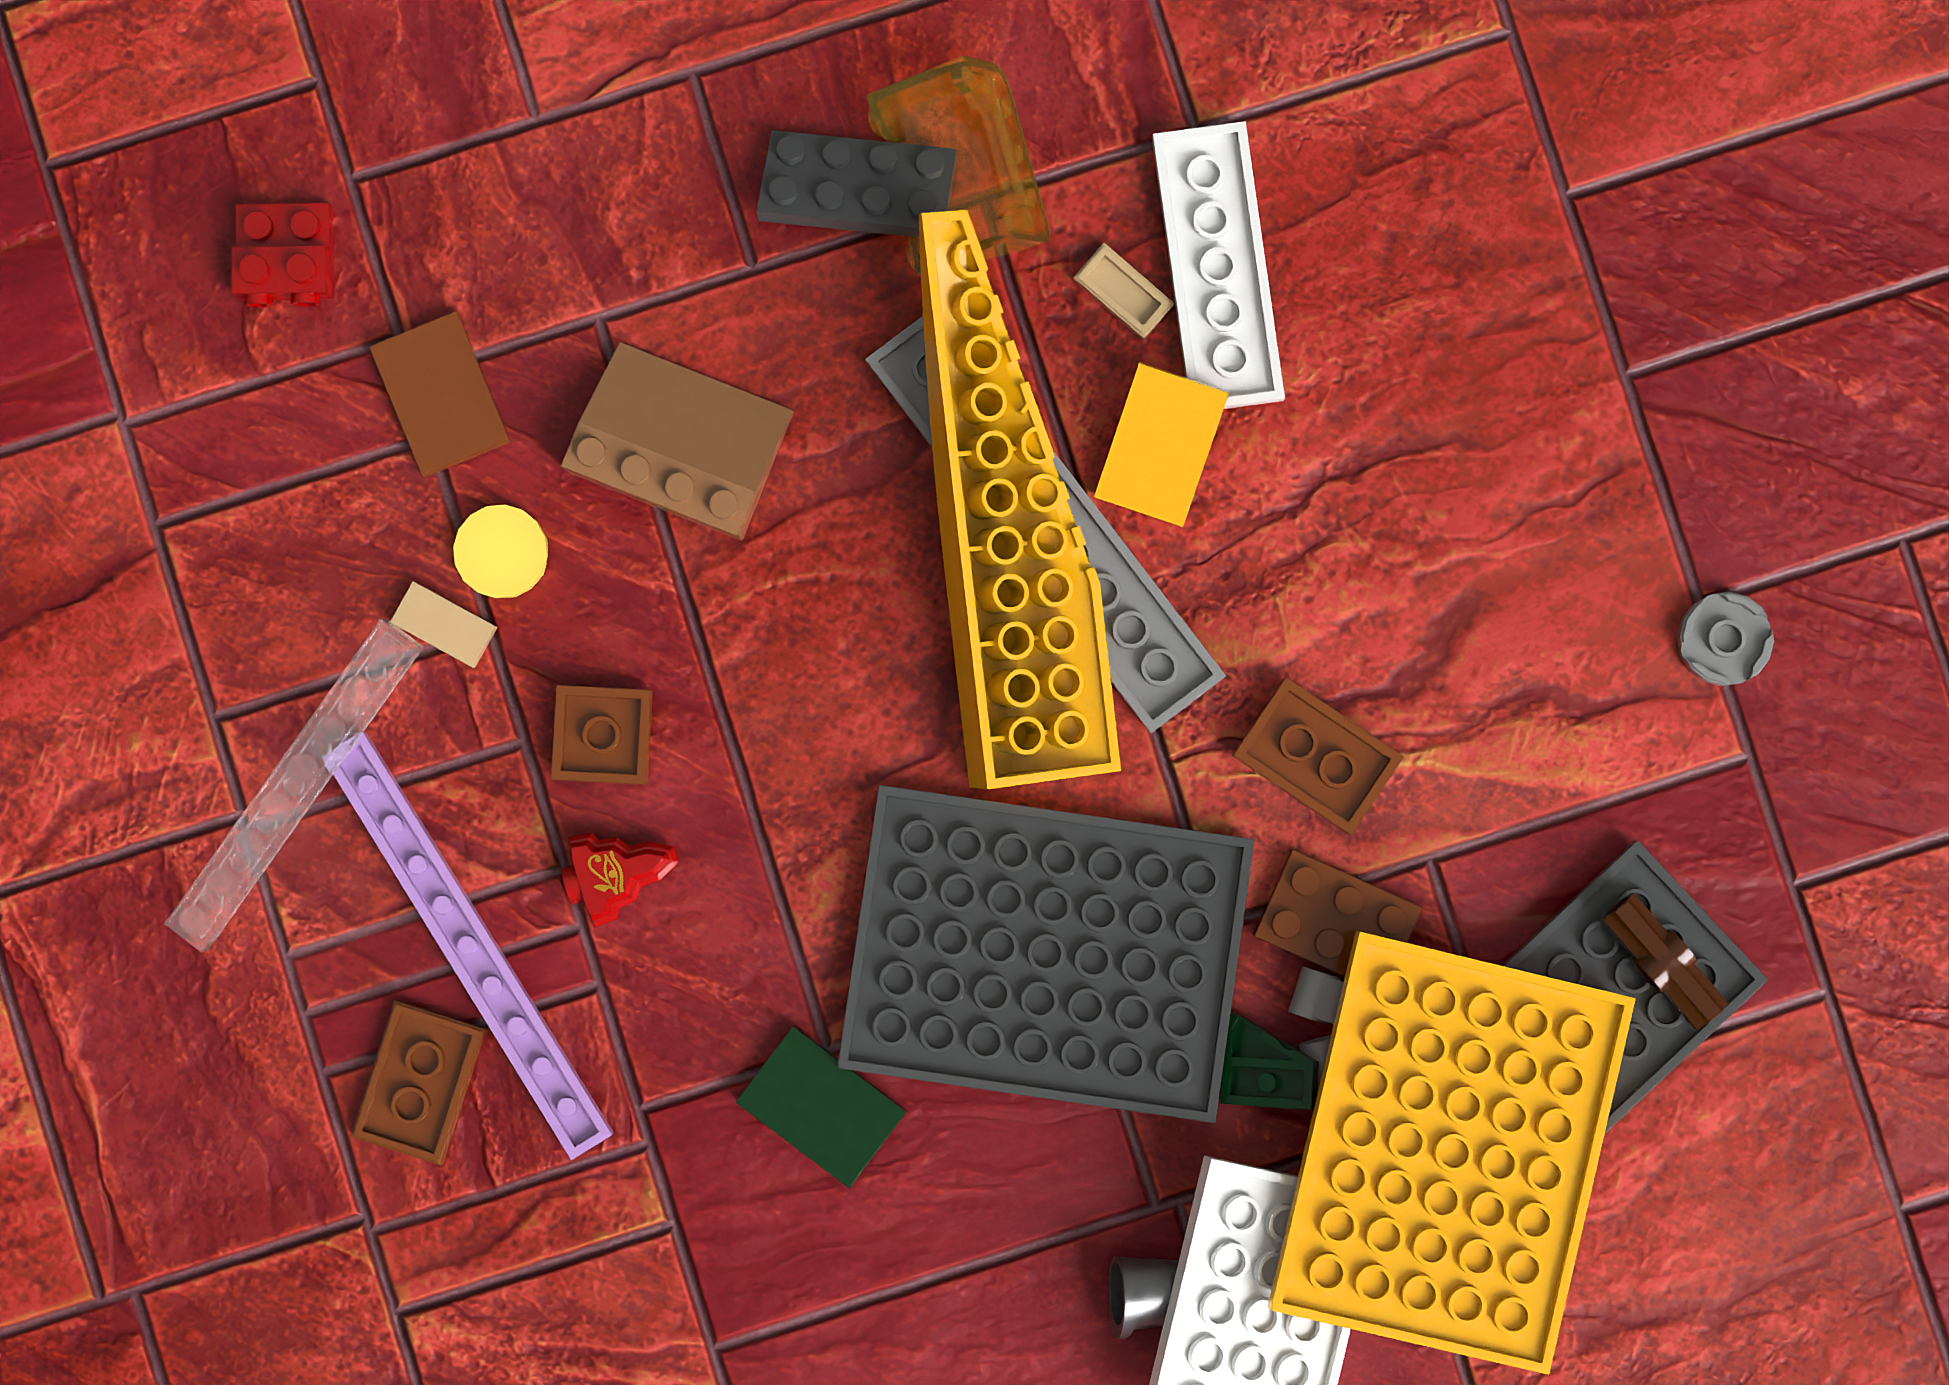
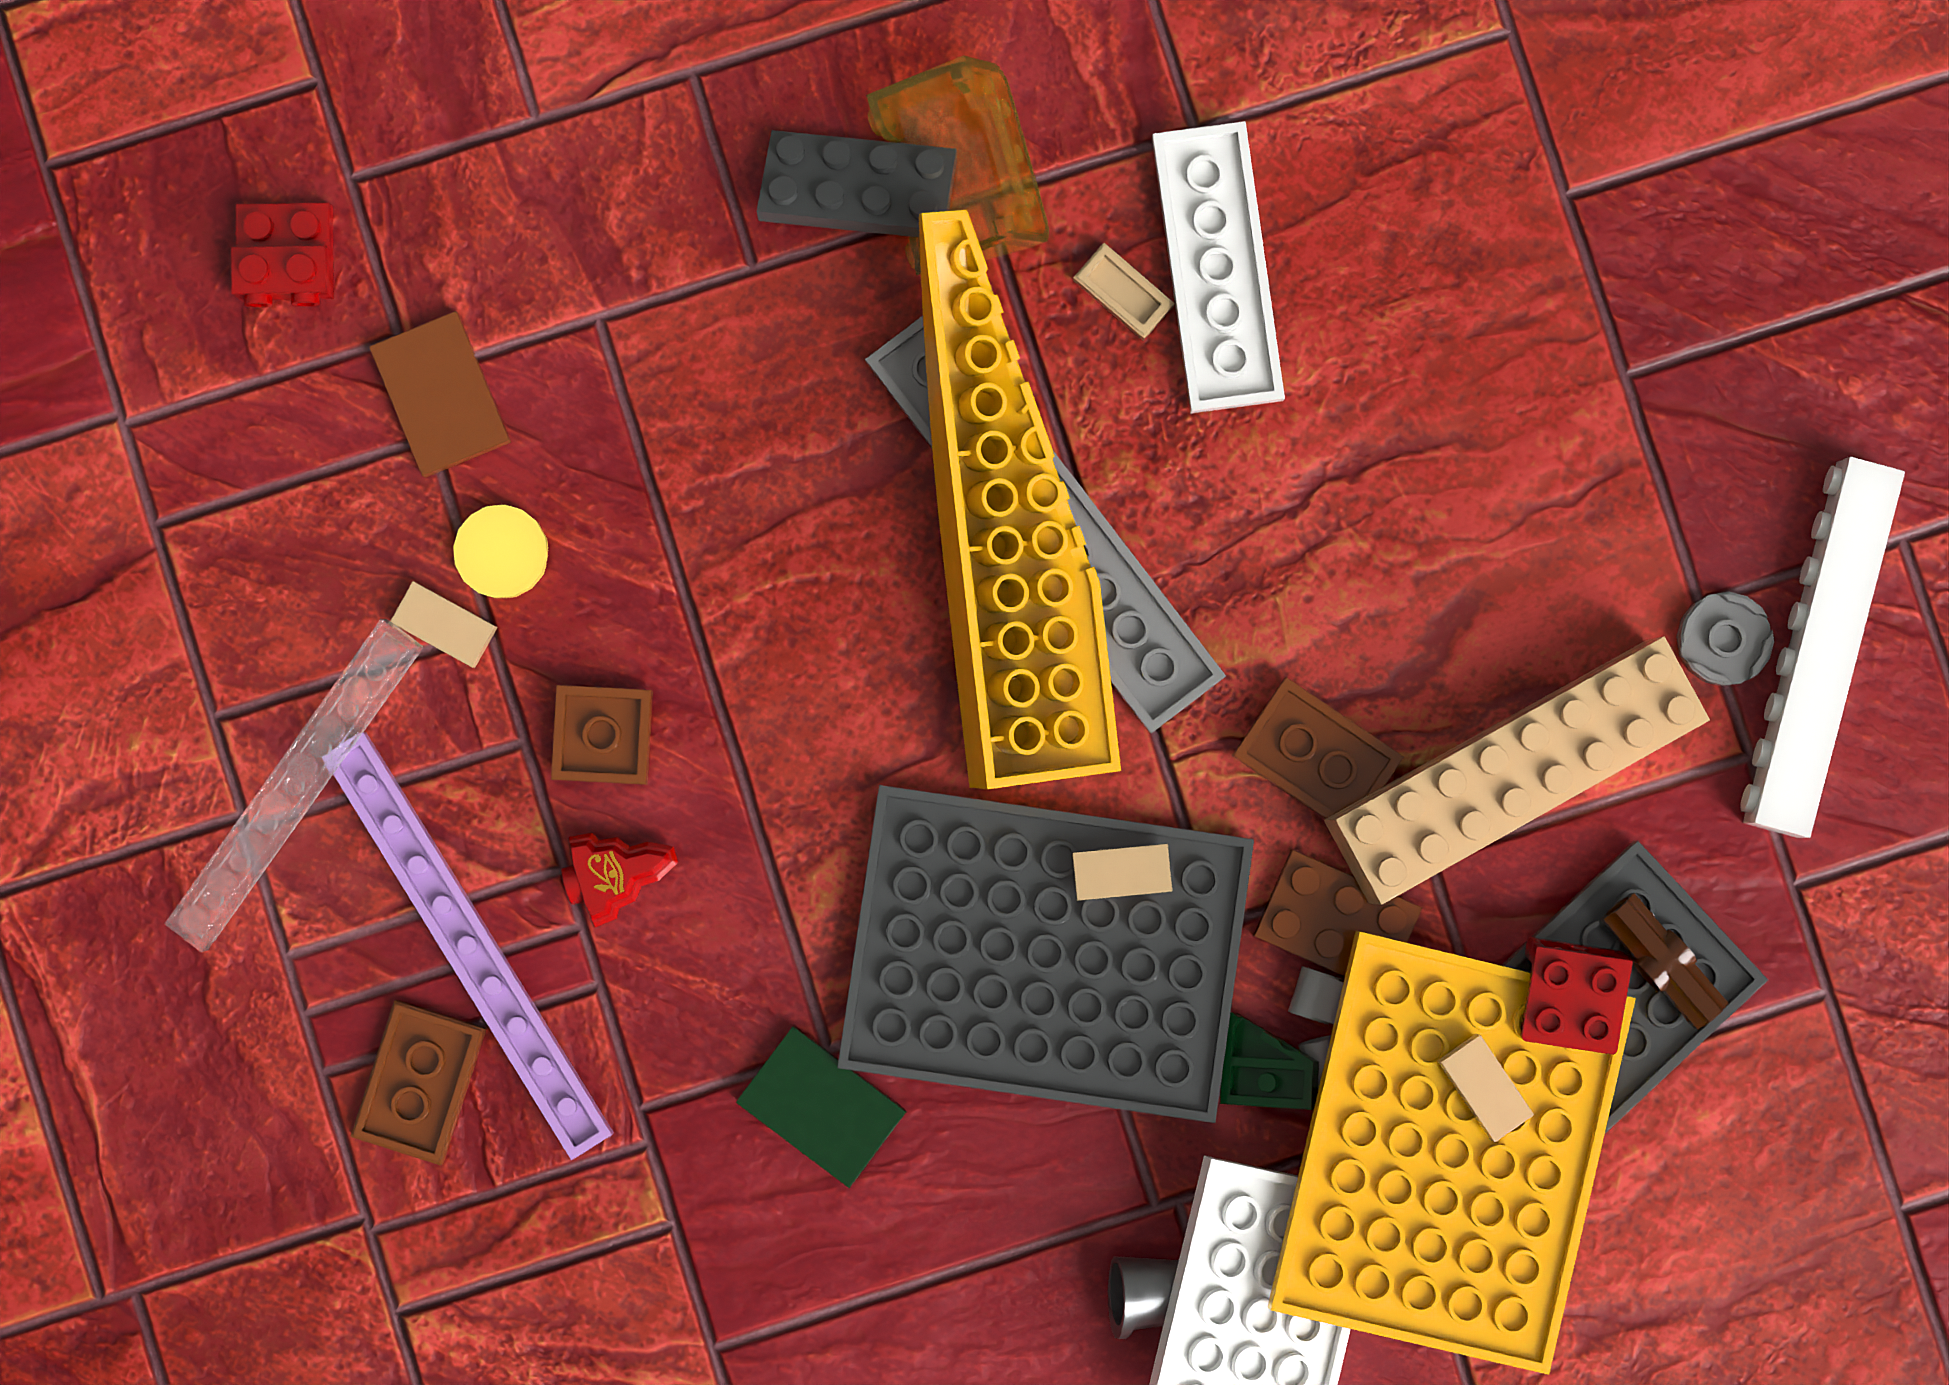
(678, 441): medium nougat slope -> none
(1122, 872): none -> tan tile
(1161, 444): yellow tile -> none
(1485, 1087): none -> tan tile
(1516, 770): none -> tan brick
(1575, 995): none -> red bracket
(1822, 647): none -> white brick

